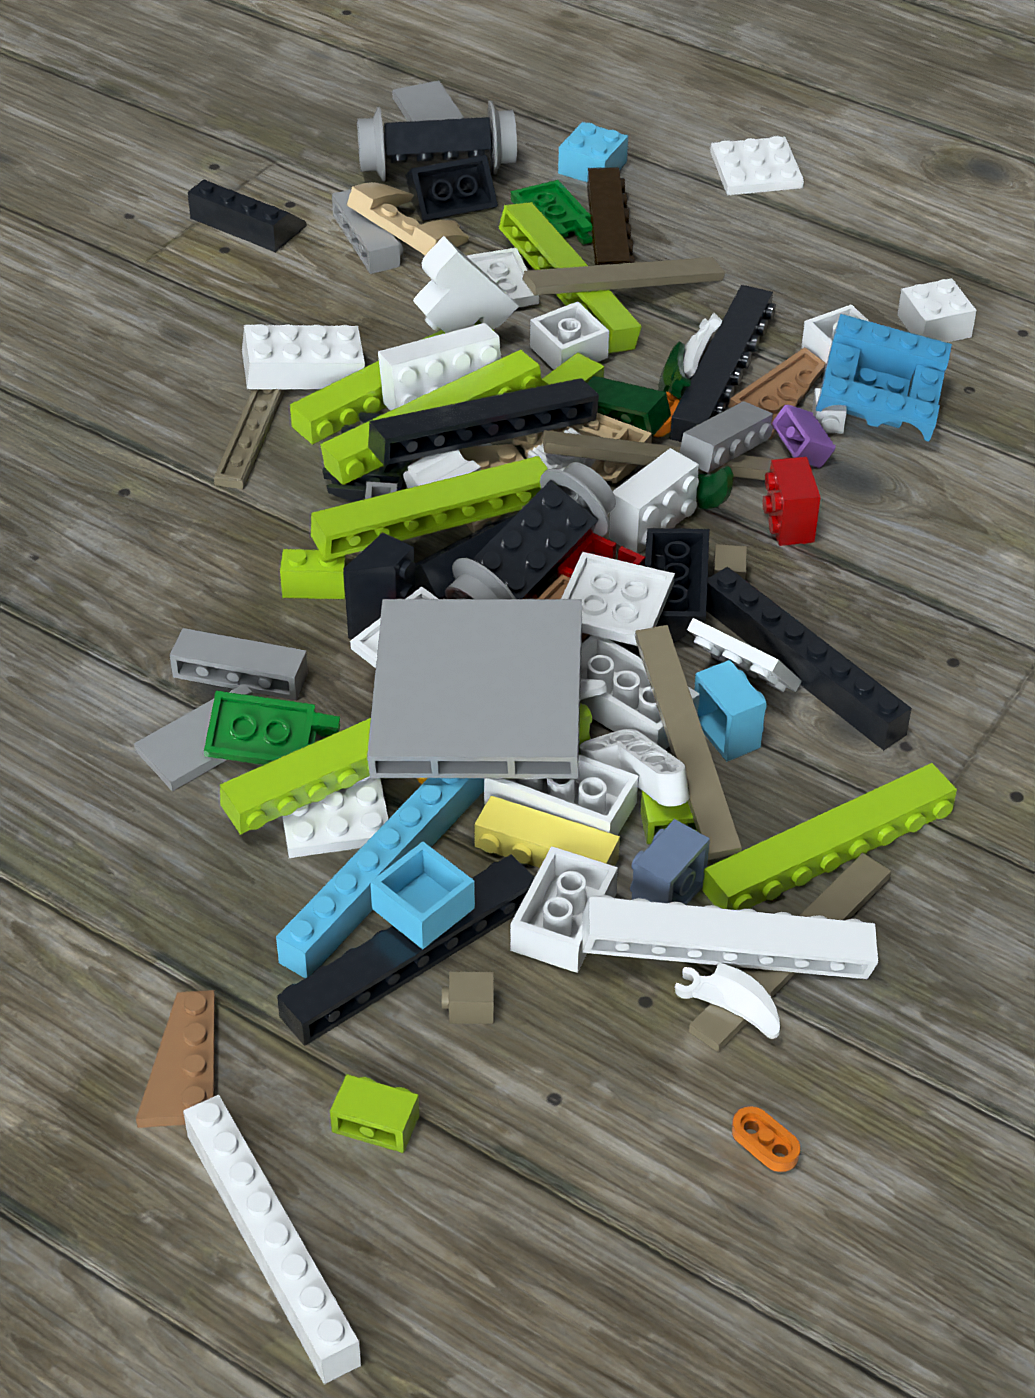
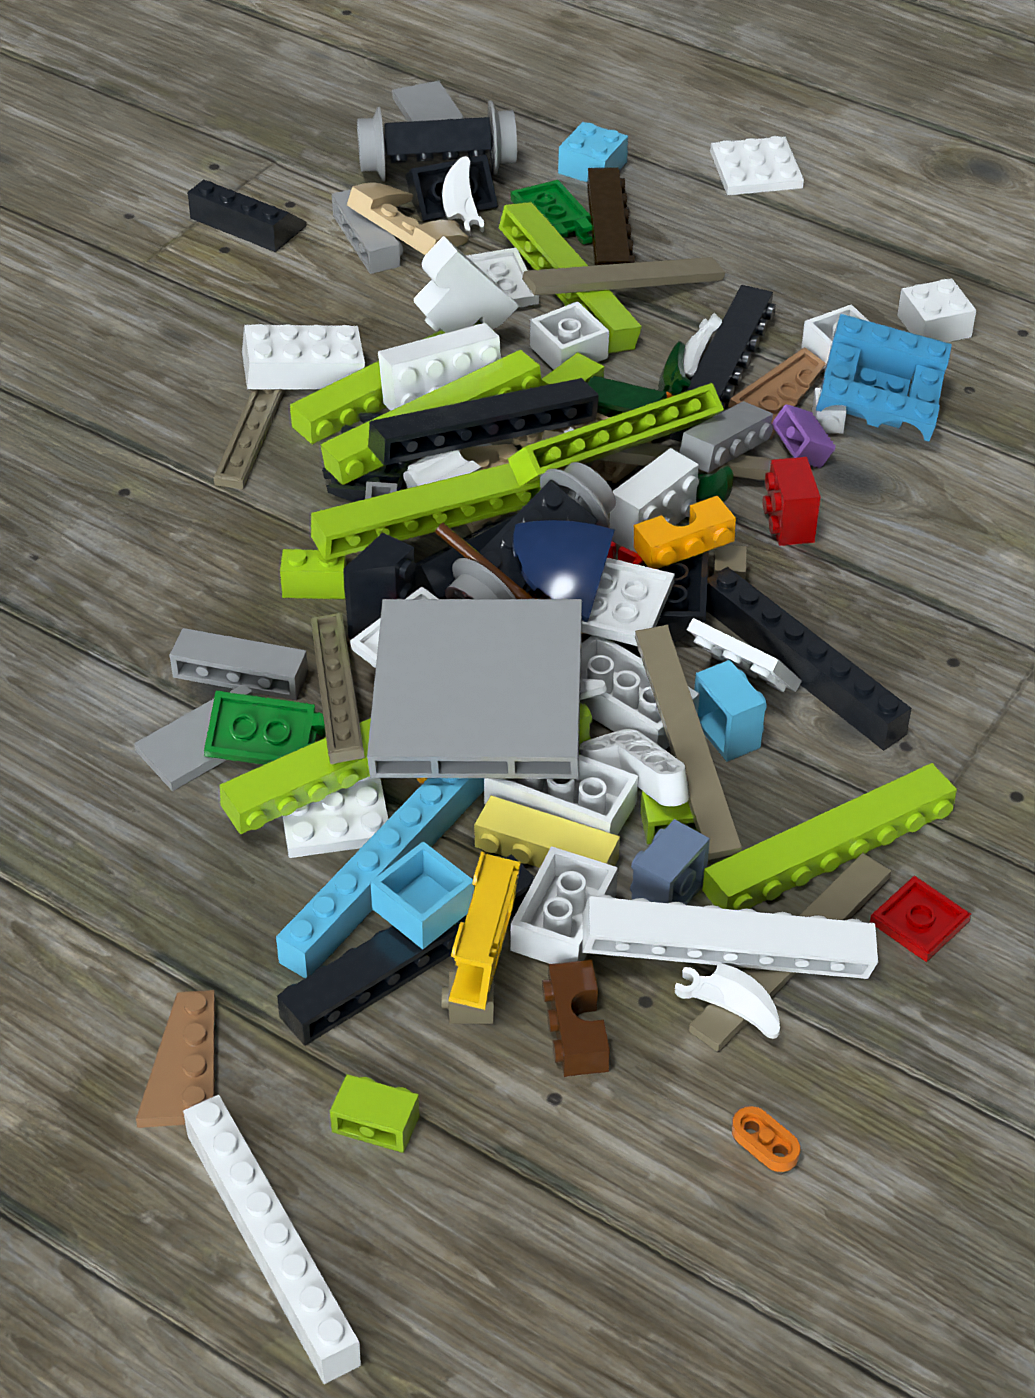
(337, 689): none -> dark tan tile
(458, 196): none -> white piece
(472, 554): none -> reddish brown piece
(485, 927): none -> yellow piece
(563, 558): none -> dark blue brick
(580, 1043): none -> reddish brown arch
(616, 433): none -> lime brick
(664, 544): none -> light orange arch
(920, 918): none -> red tile

